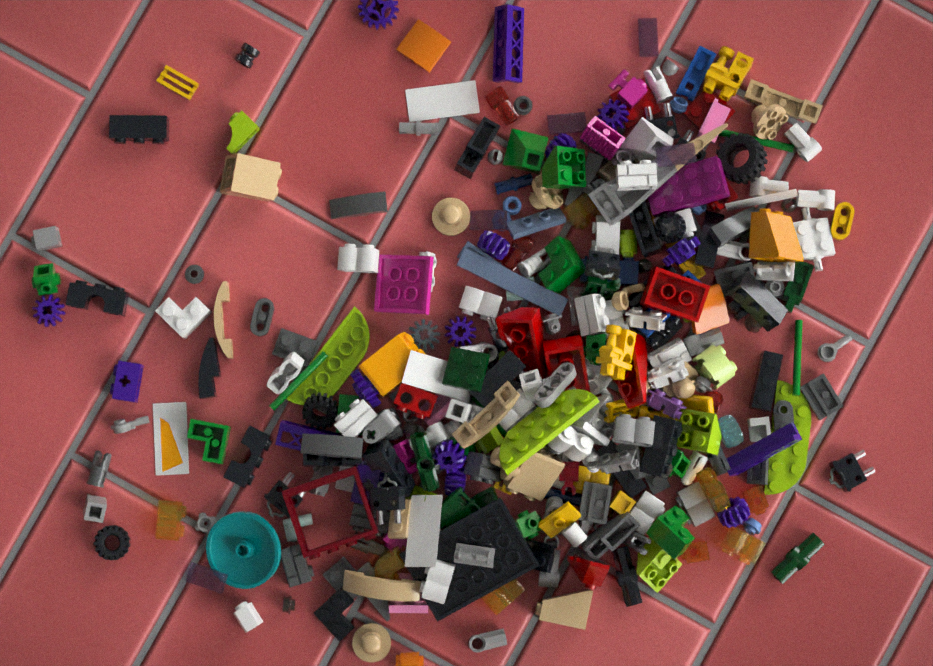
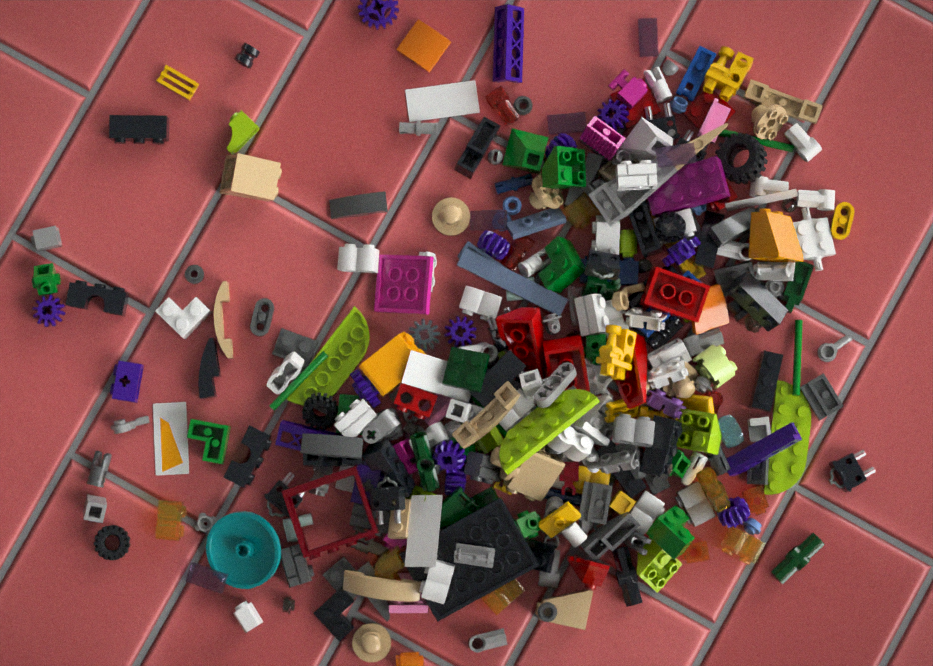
(552, 616): none -> dark grey plate
(782, 419): dark grey plate -> none

